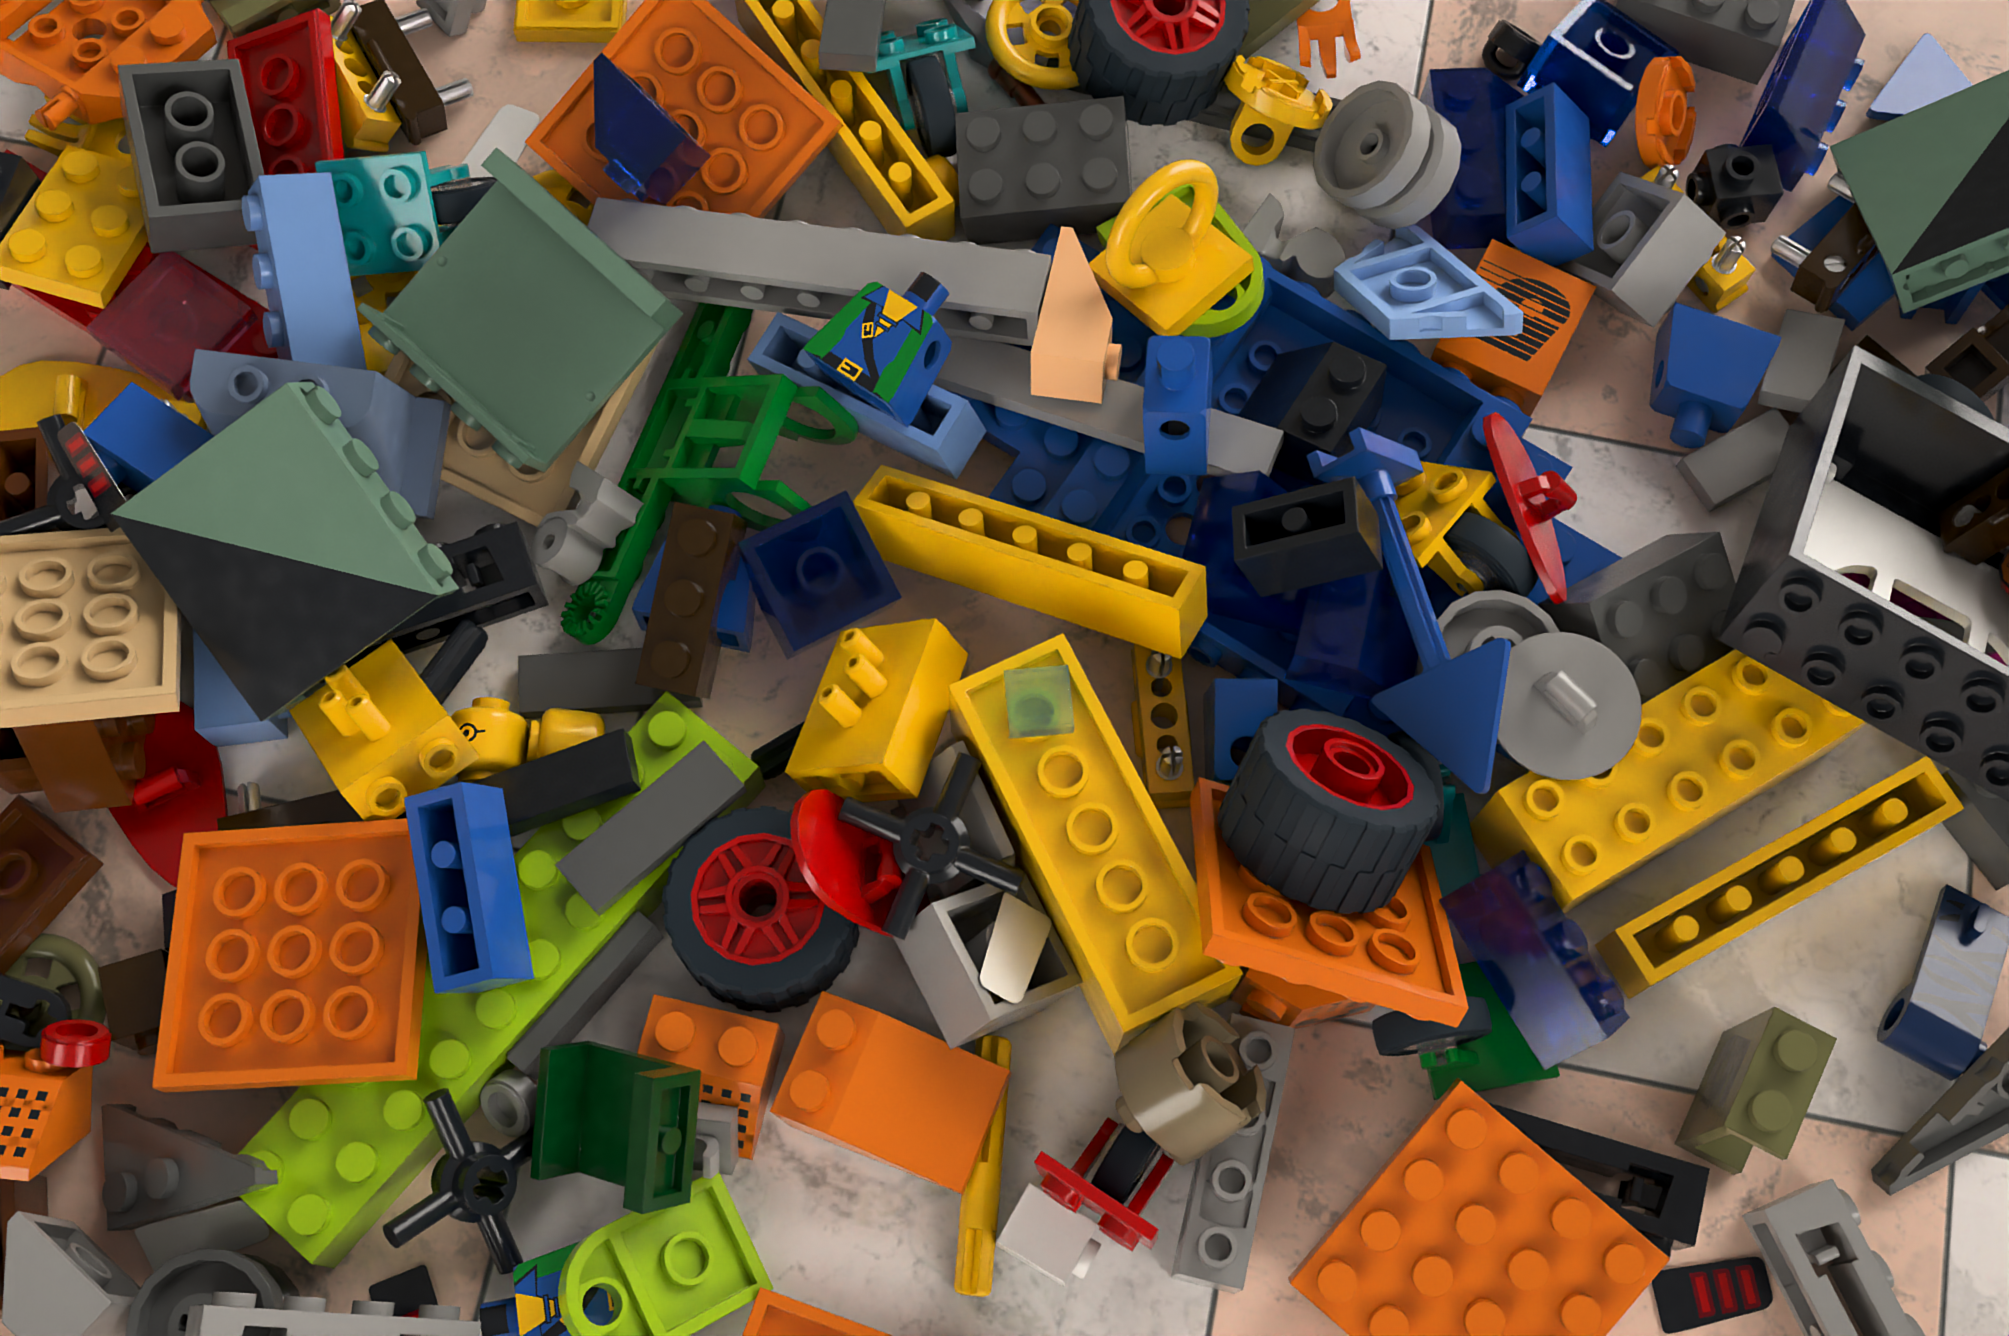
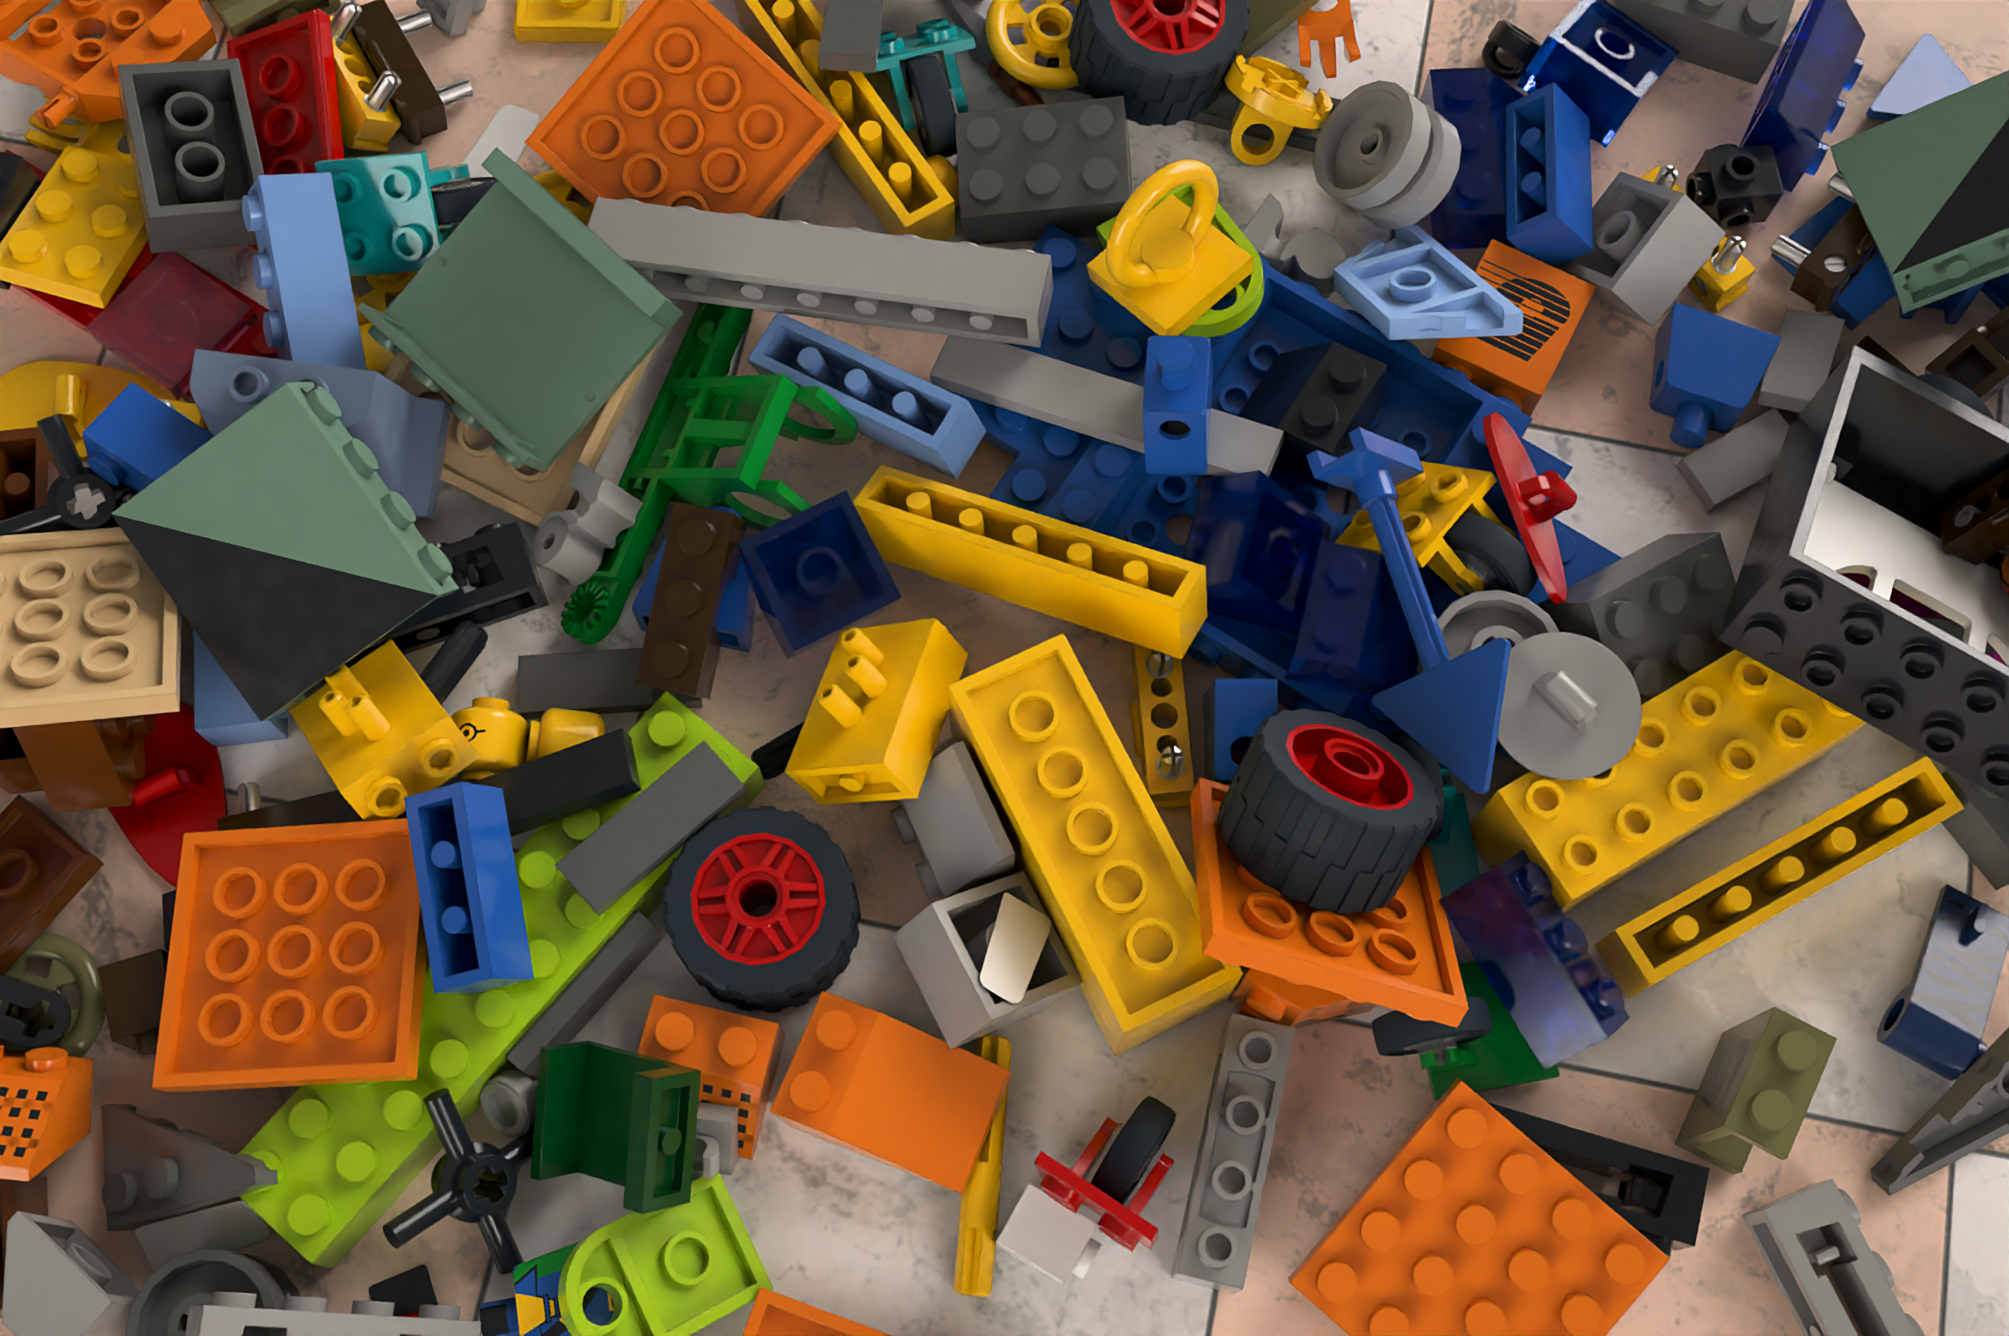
(75, 1043): red tile -> none
(92, 473): black sticker -> none
(639, 138): clear blue slope -> none
(845, 864): red shield -> none
(886, 346): torso -> none
(940, 867): black bar -> none
(1038, 701): clear light blue tile -> none
(1074, 331): light nougat slope -> none
(1187, 1083): dark tan brick -> none
(1307, 537): black brick -> none
(1662, 117): orange tile -> none
(1710, 1293): black sticker -> none

